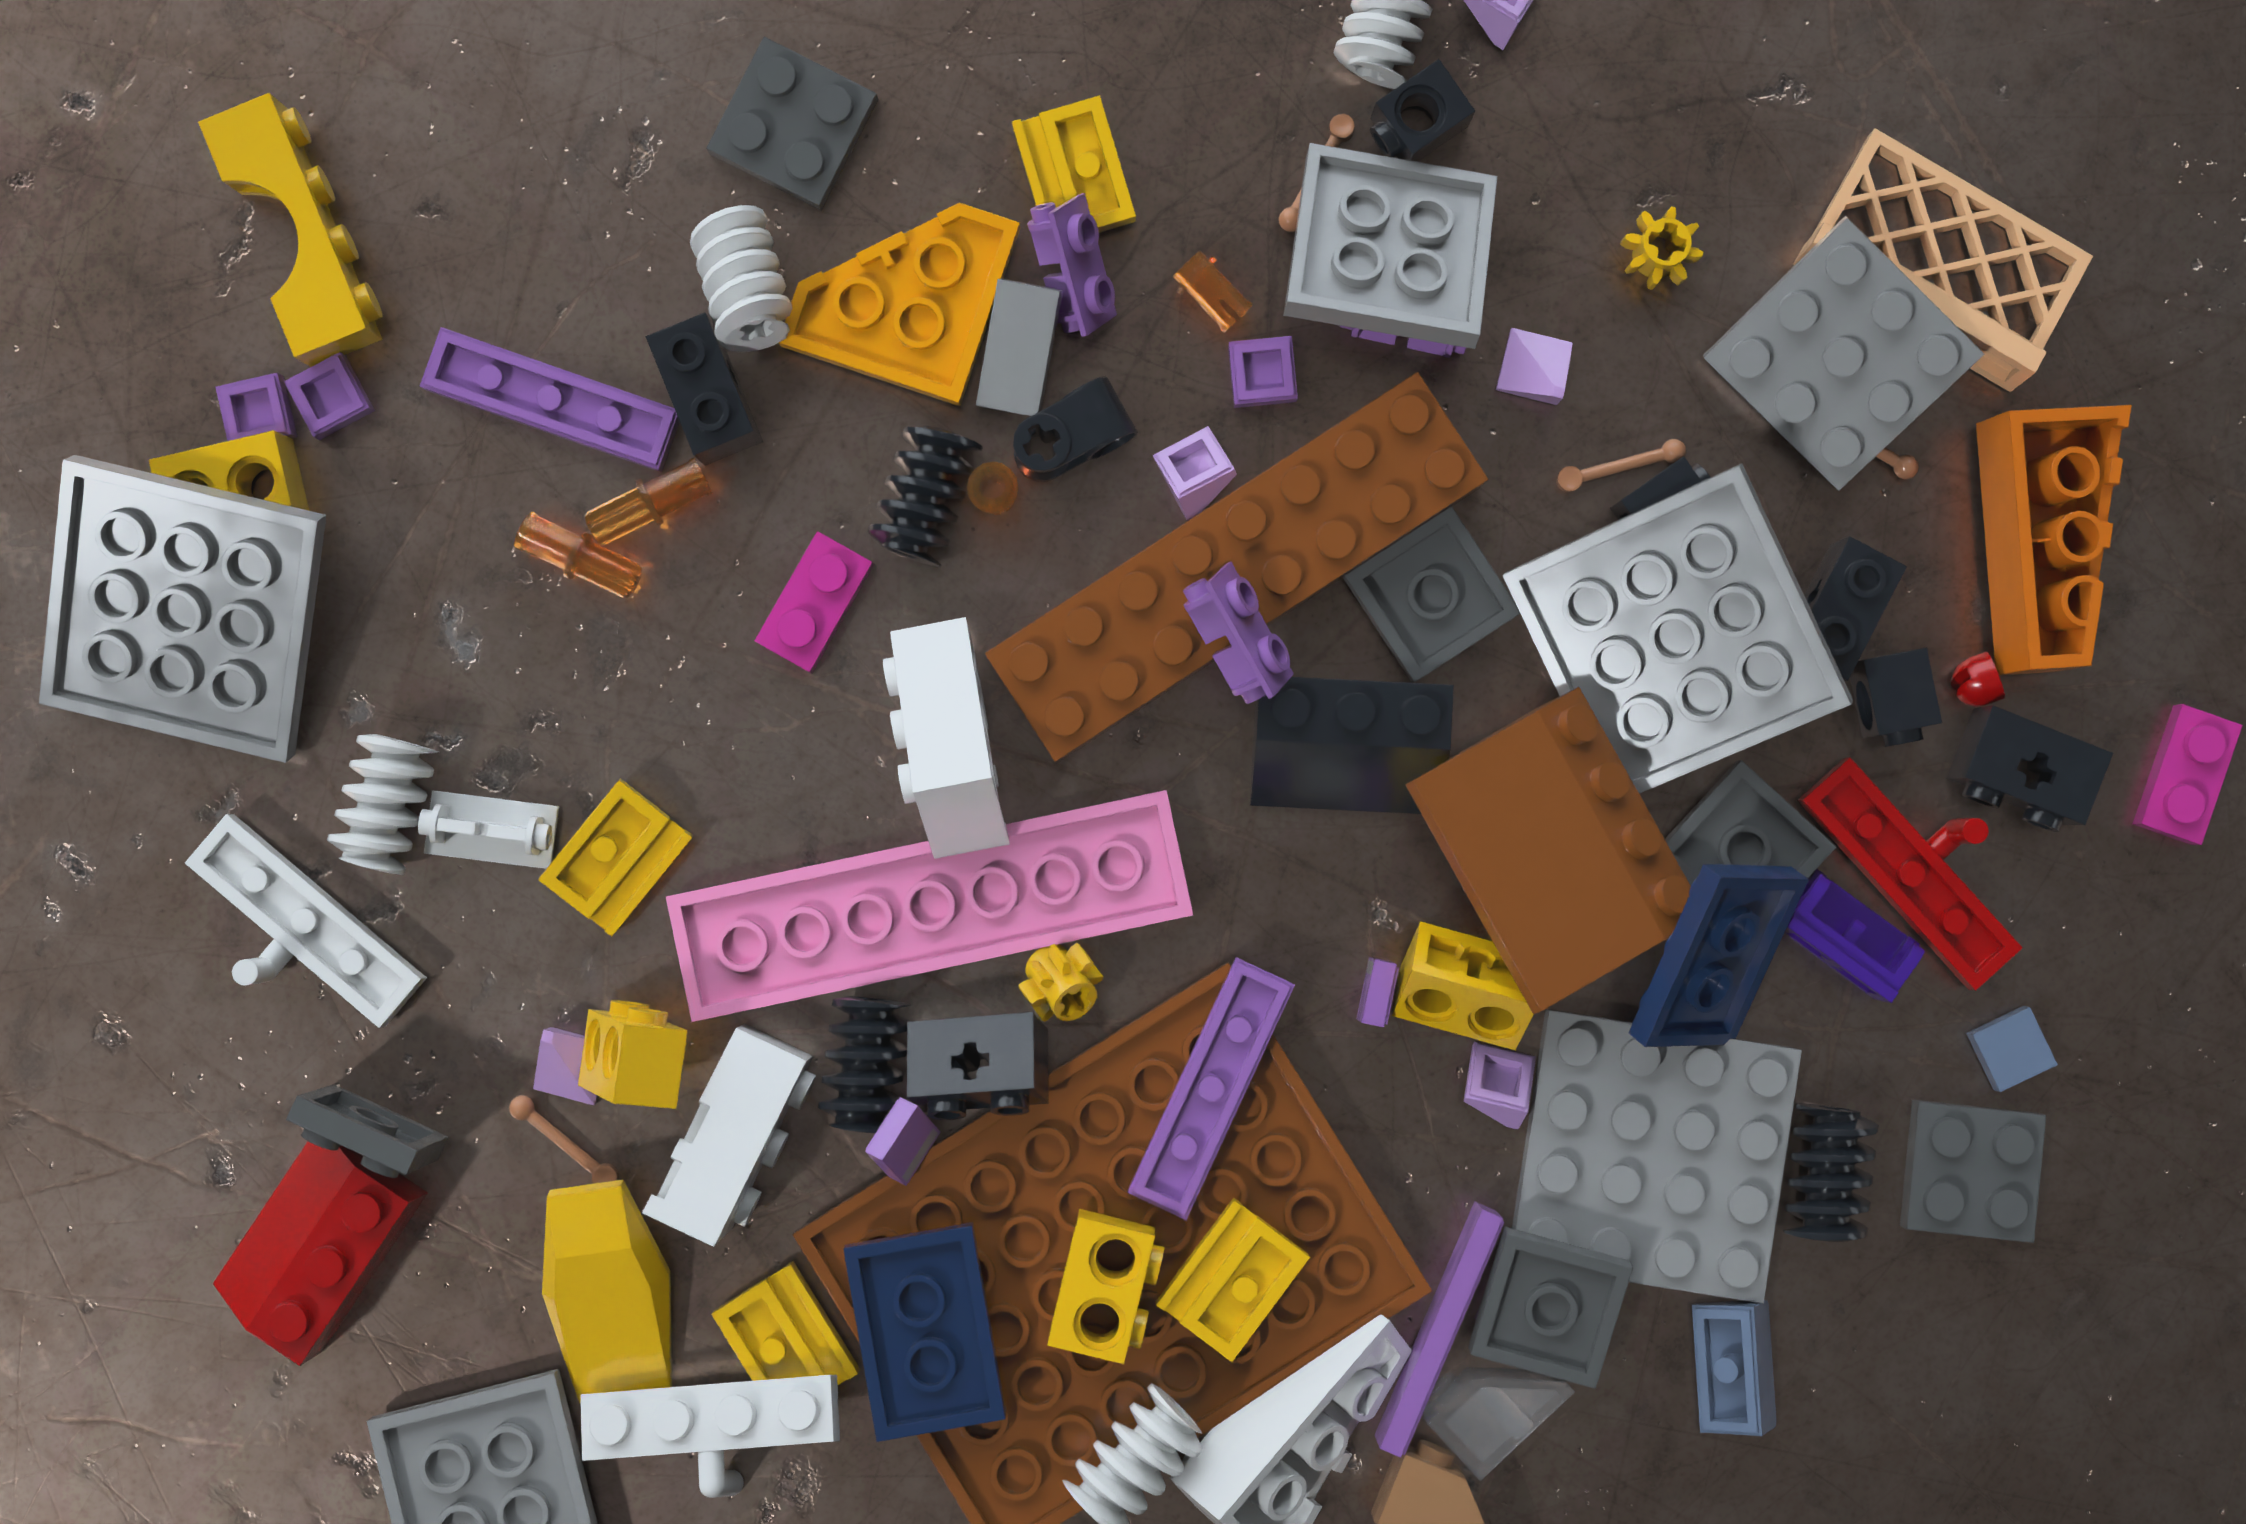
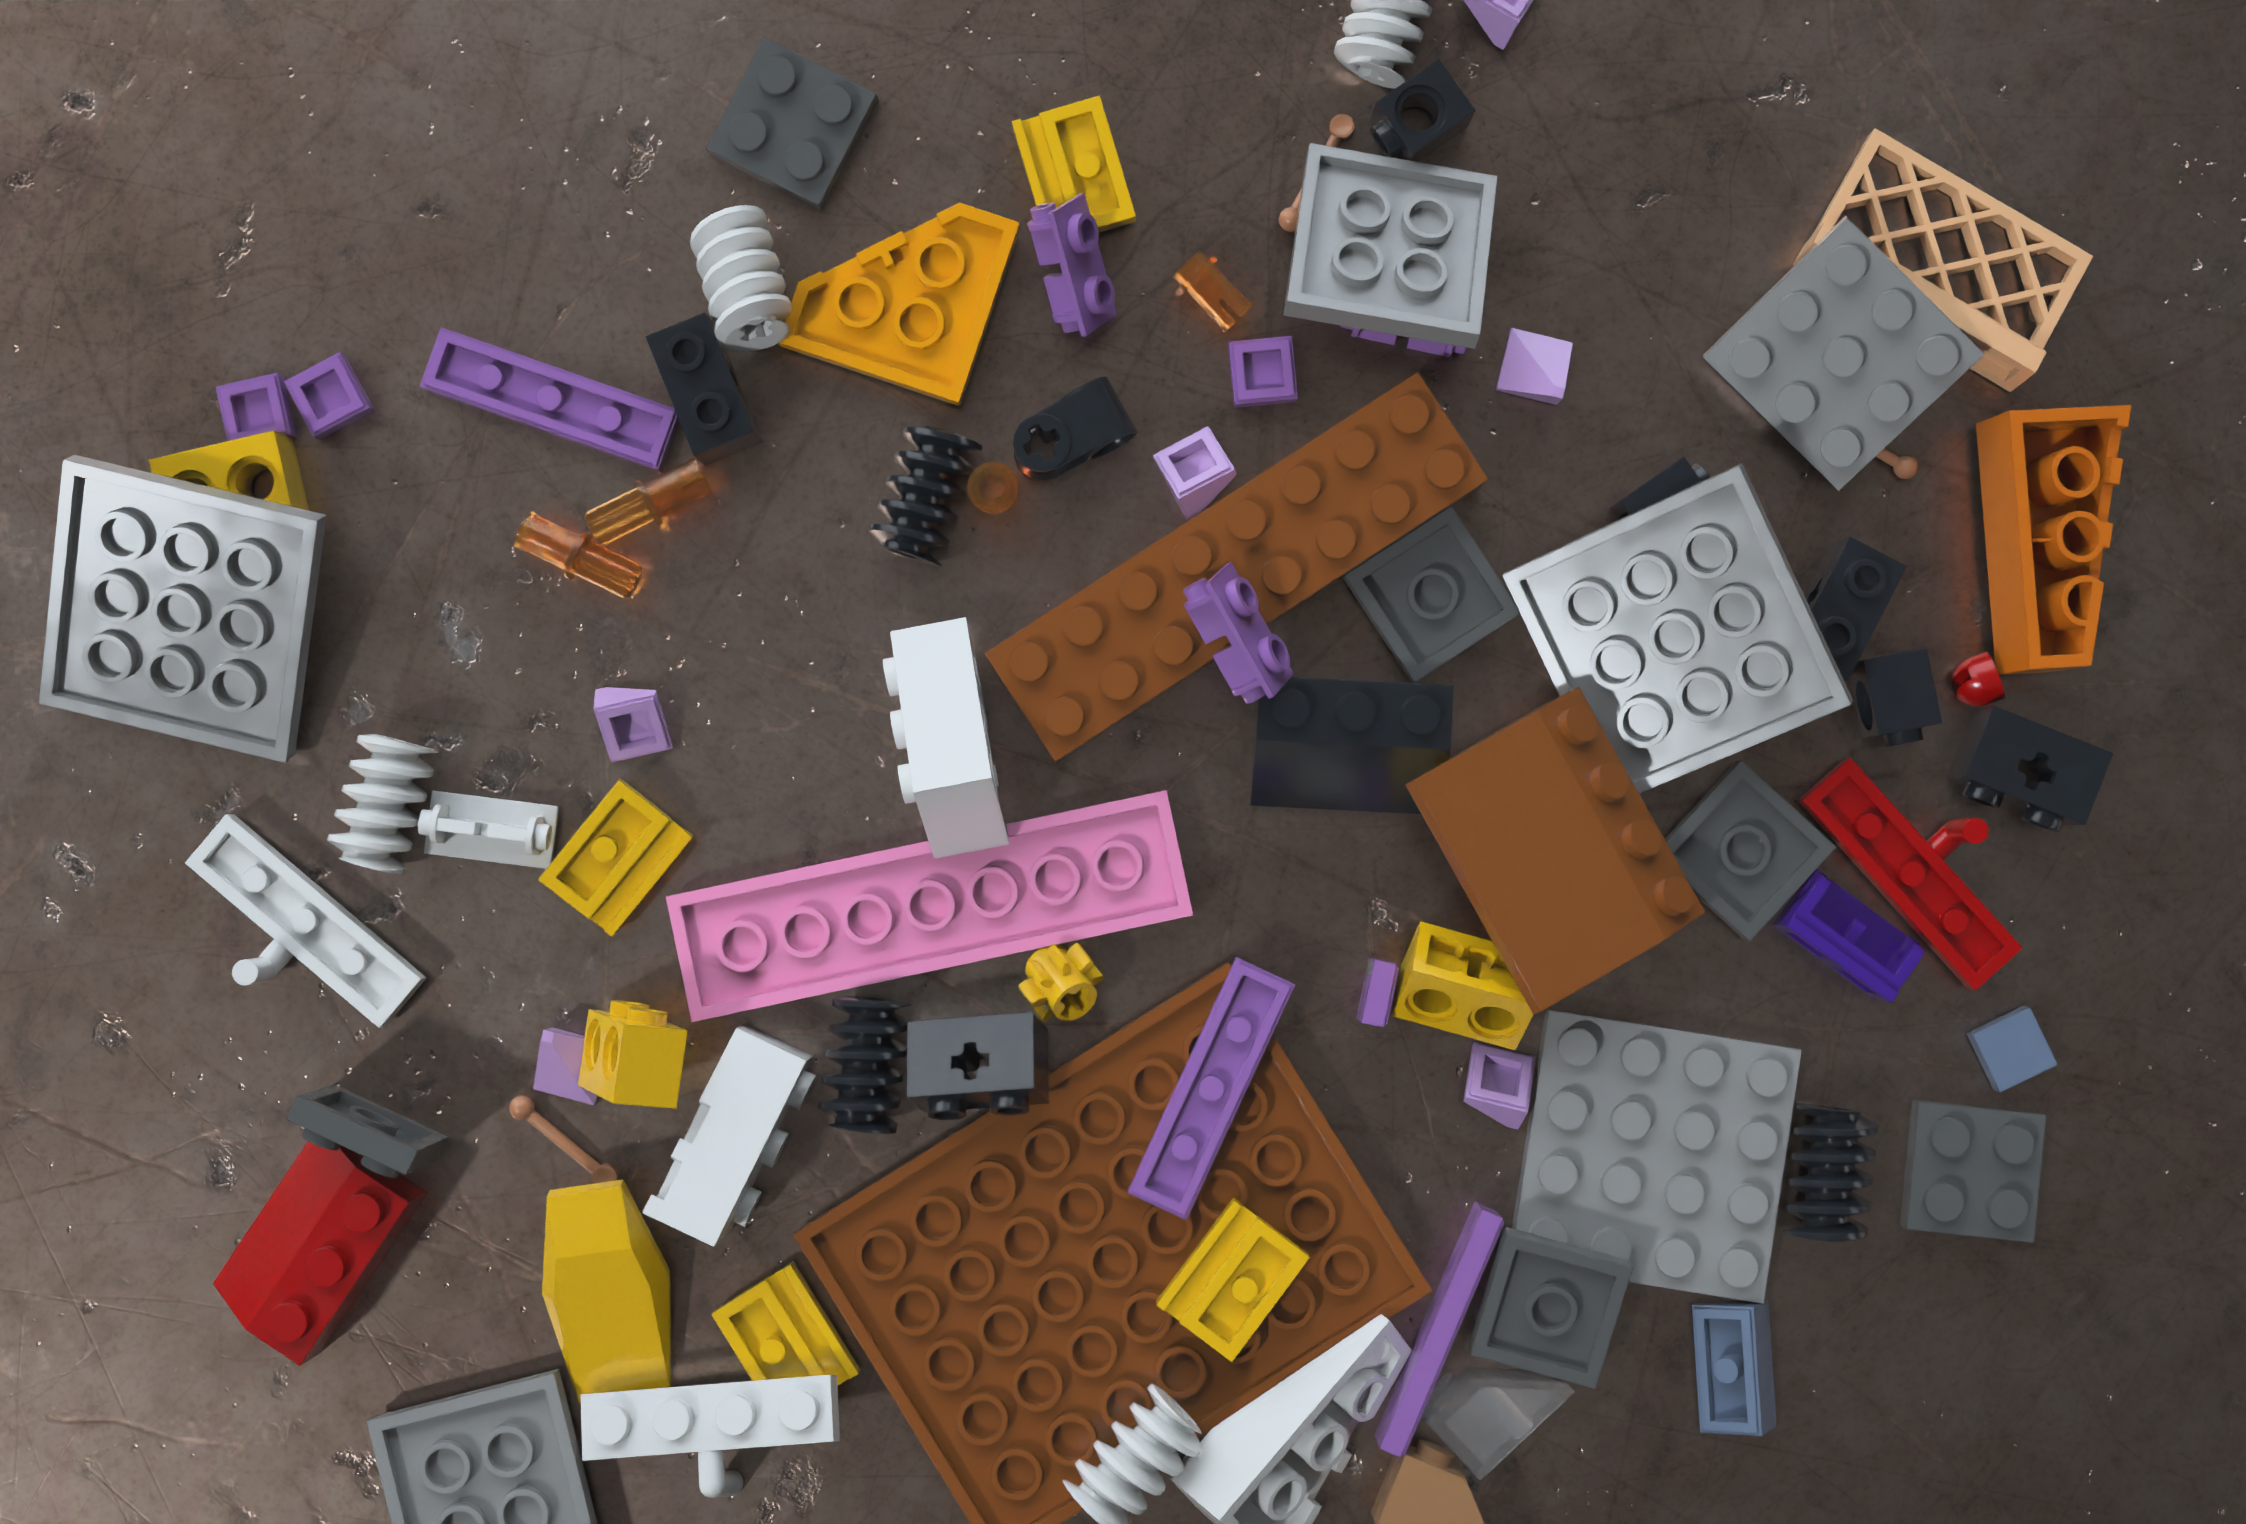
(322, 302): yellow arch -> none
(631, 722): none -> lavender slope
(814, 602): dark pink plate -> none
(902, 1141): medium lavender tile -> none
(924, 1332): dark blue plate -> none
(1019, 347): light grey tile -> none
(1089, 1283): yellow brick -> none
(1571, 478): nougat hinge -> none
(1677, 241): yellow gear -> none
(1717, 955): dark blue plate -> none
(2187, 774): dark pink plate -> none

